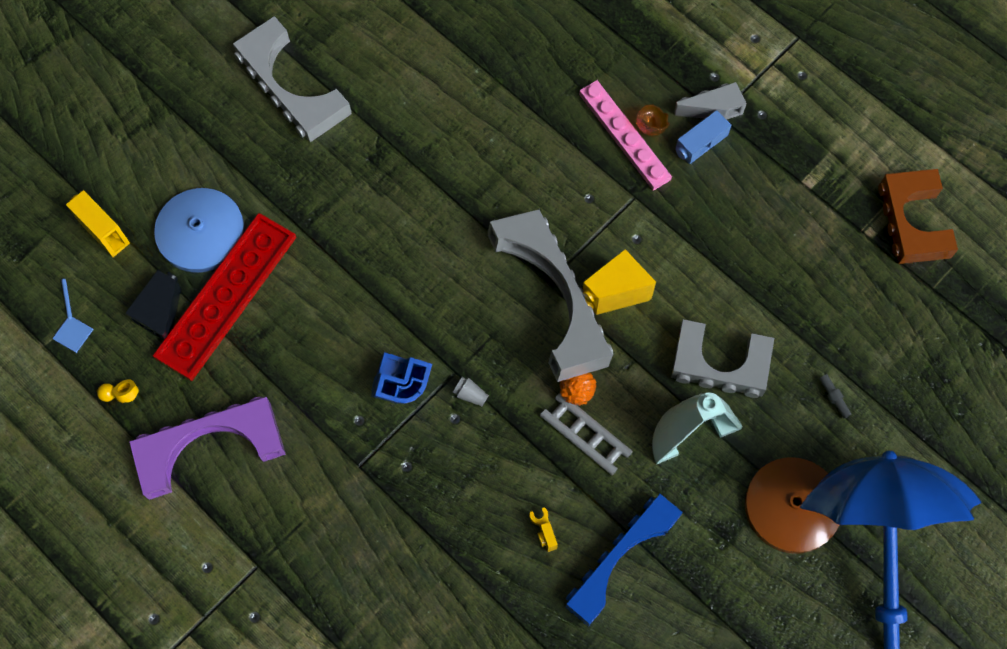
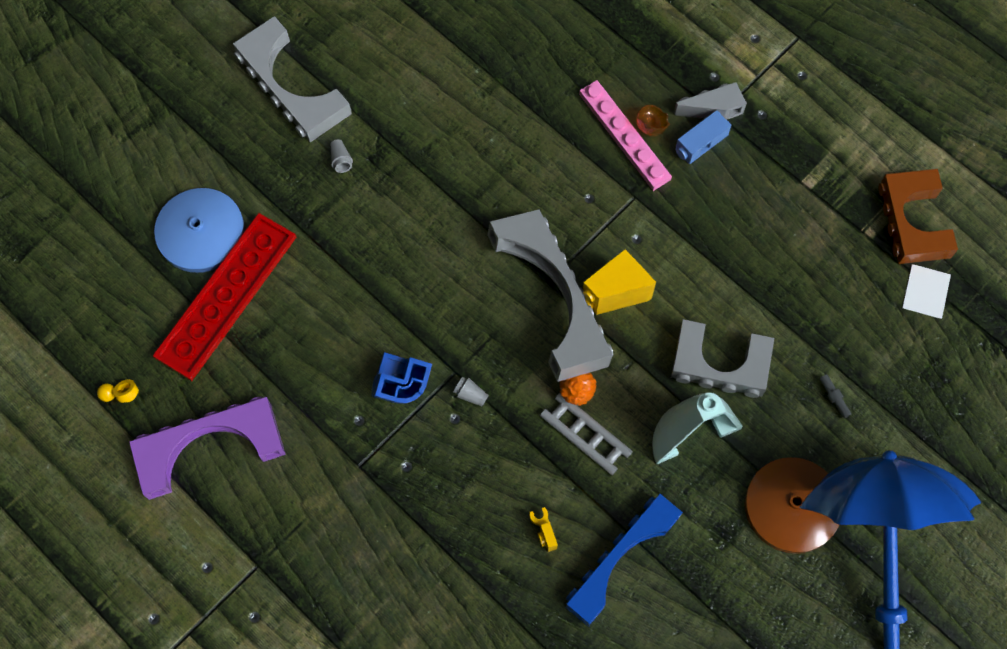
(72, 332): medium blue piece -> none
(98, 223): yellow brick -> none
(157, 305): black slope -> none
(340, 158): none -> light grey cone
(926, 291): none -> white sticker

